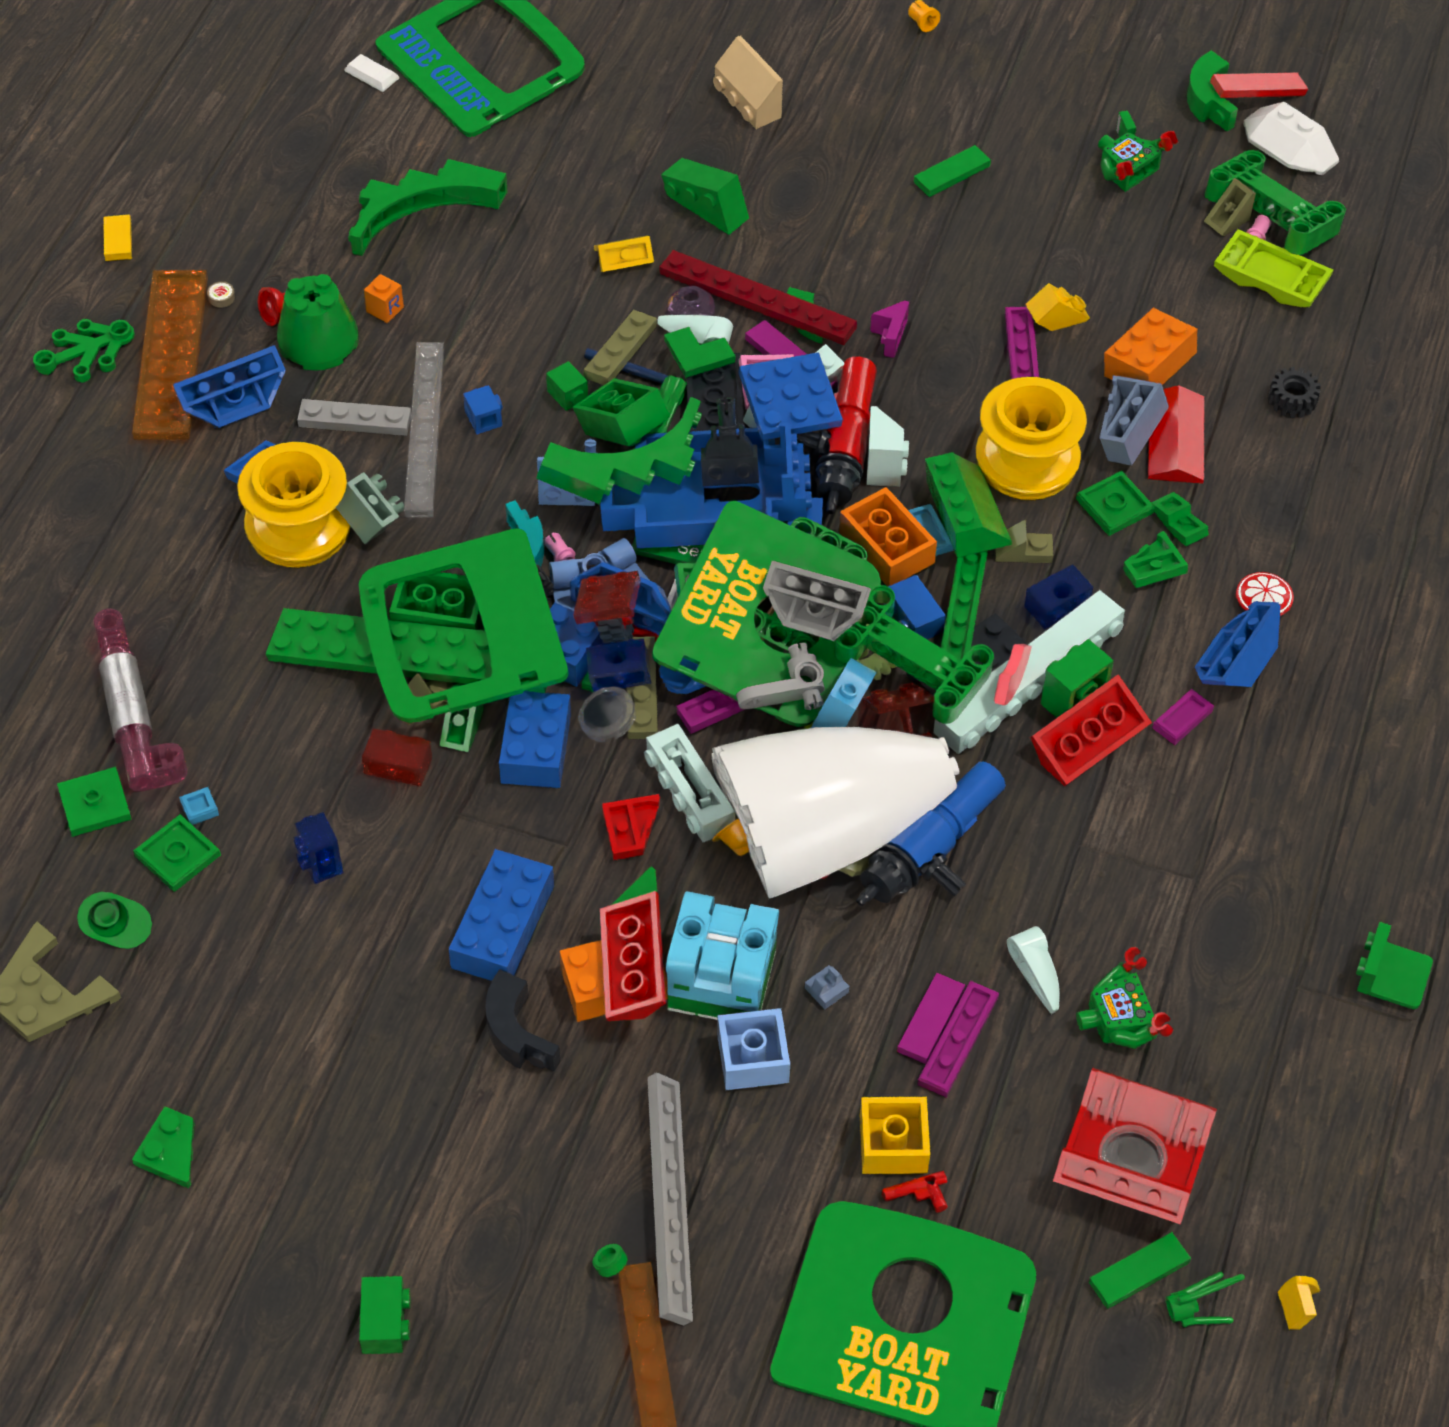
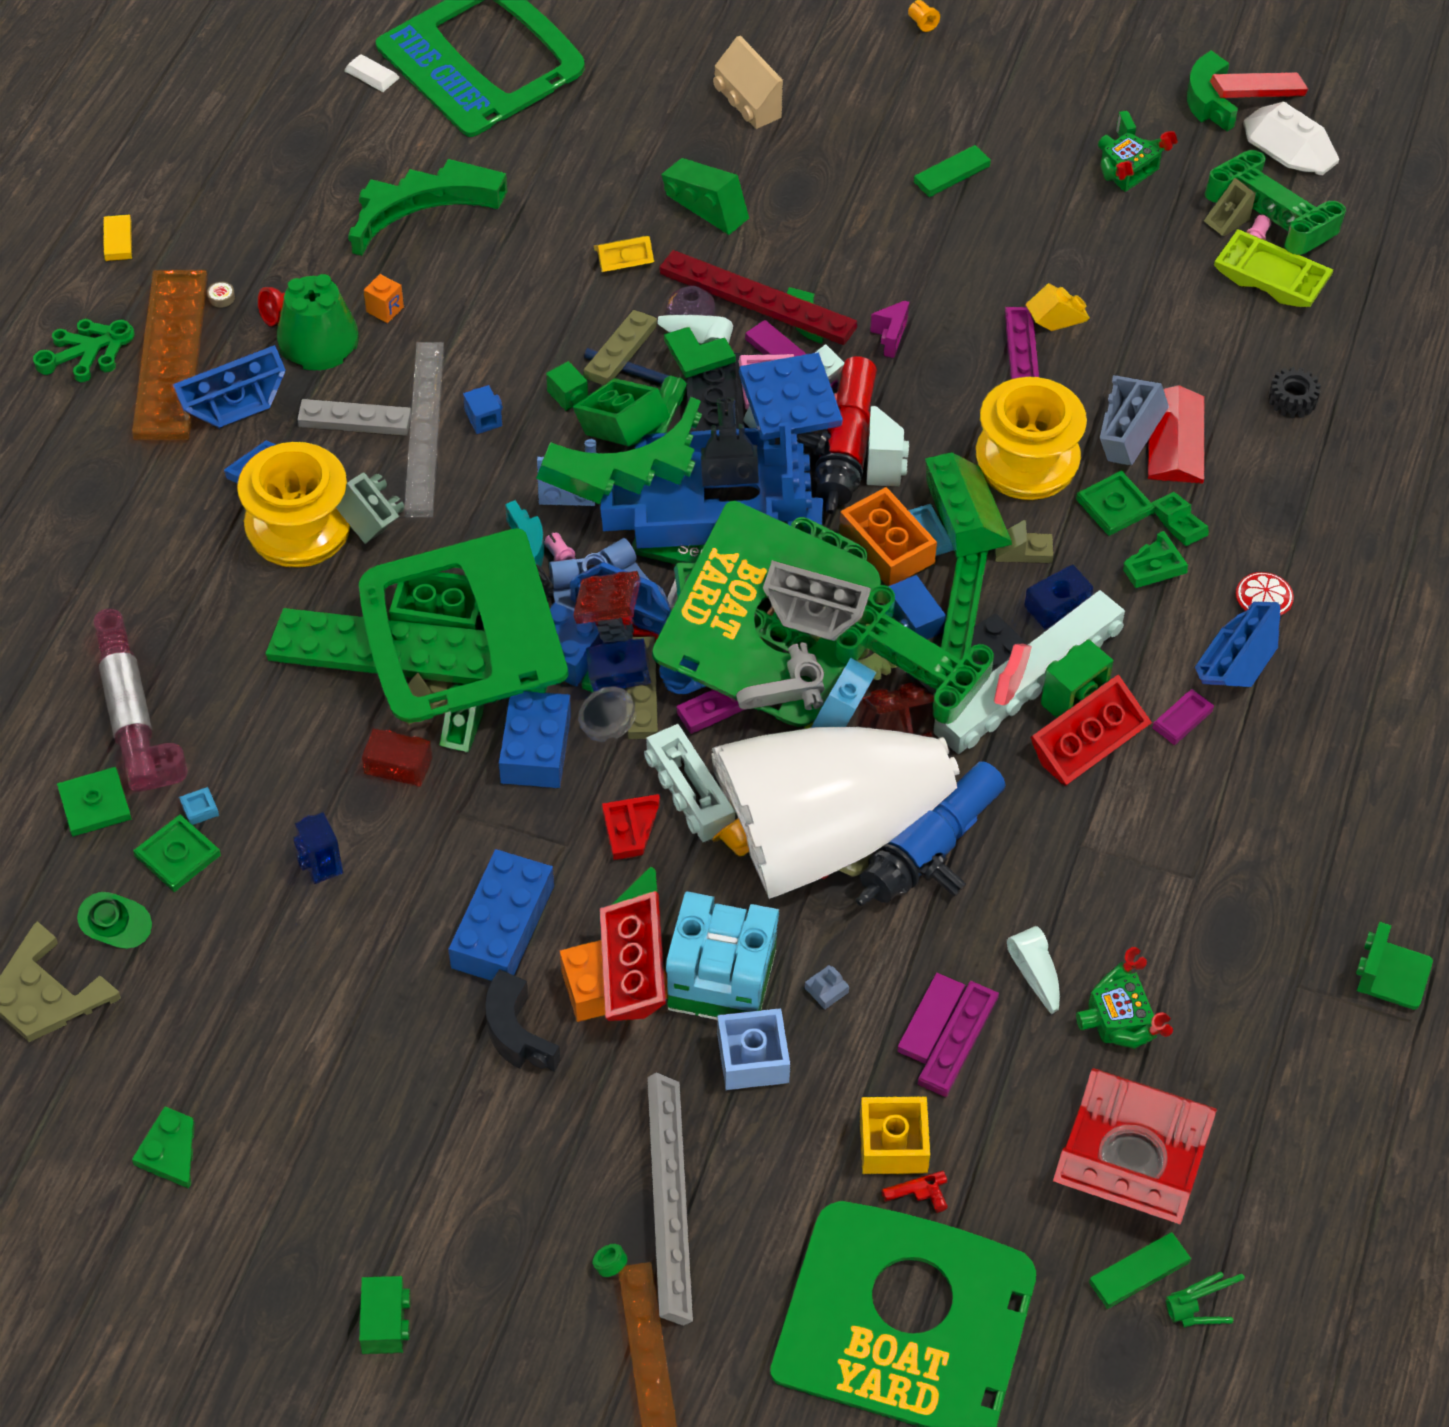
(1152, 349): orange brick -> none
(1297, 1300): yellow tile -> none

